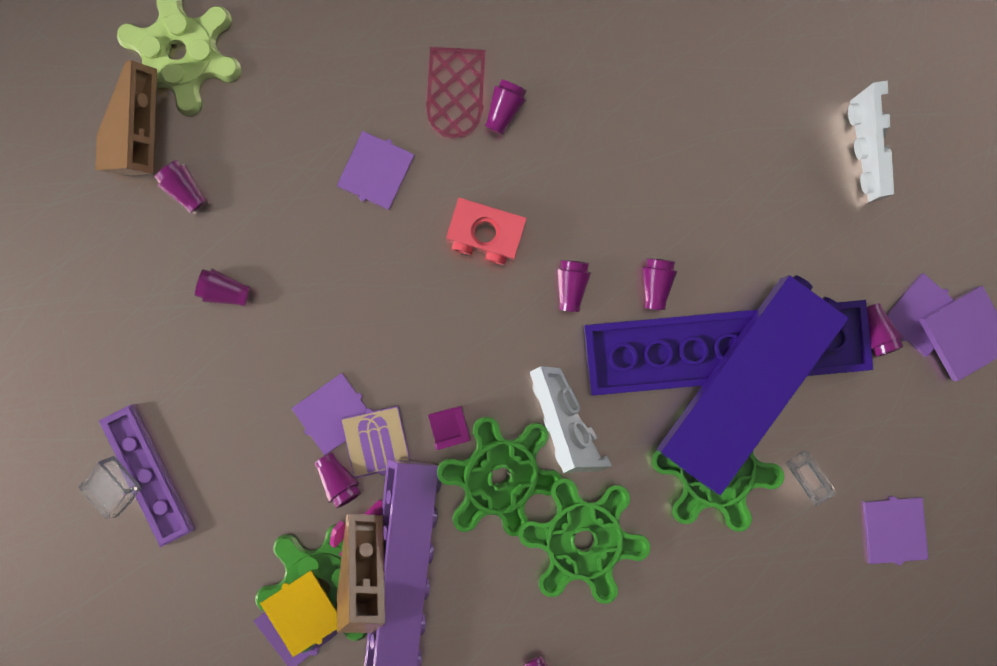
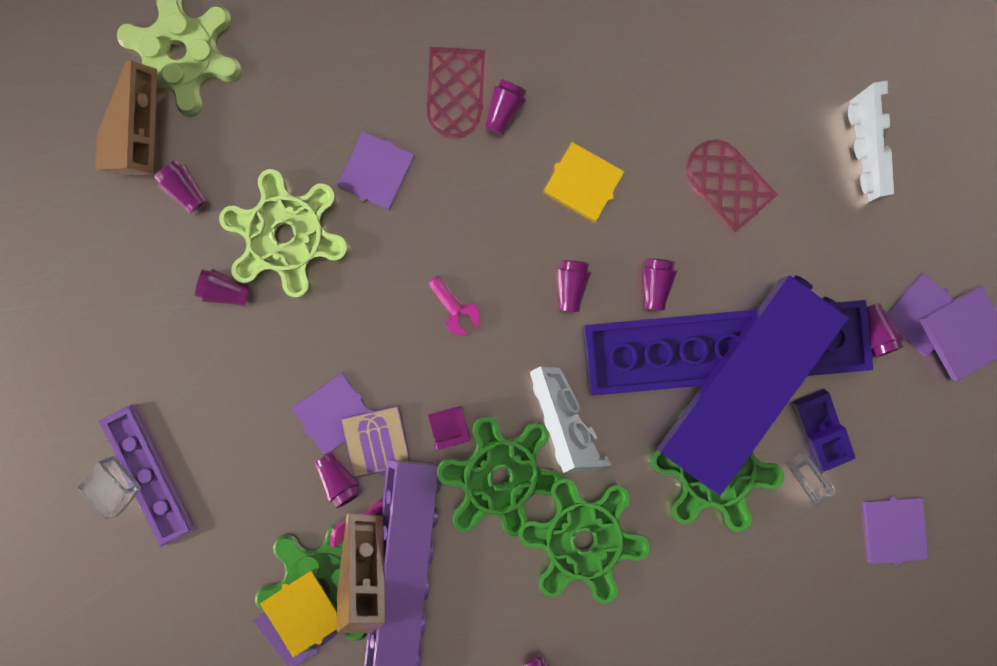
(259, 229): none -> yellowish green plate
(454, 306): none -> dark pink bar
(470, 216): coral brick -> none
(583, 181): none -> yellow piece
(740, 160): none -> clear pink window
(823, 430): none -> dark purple slope

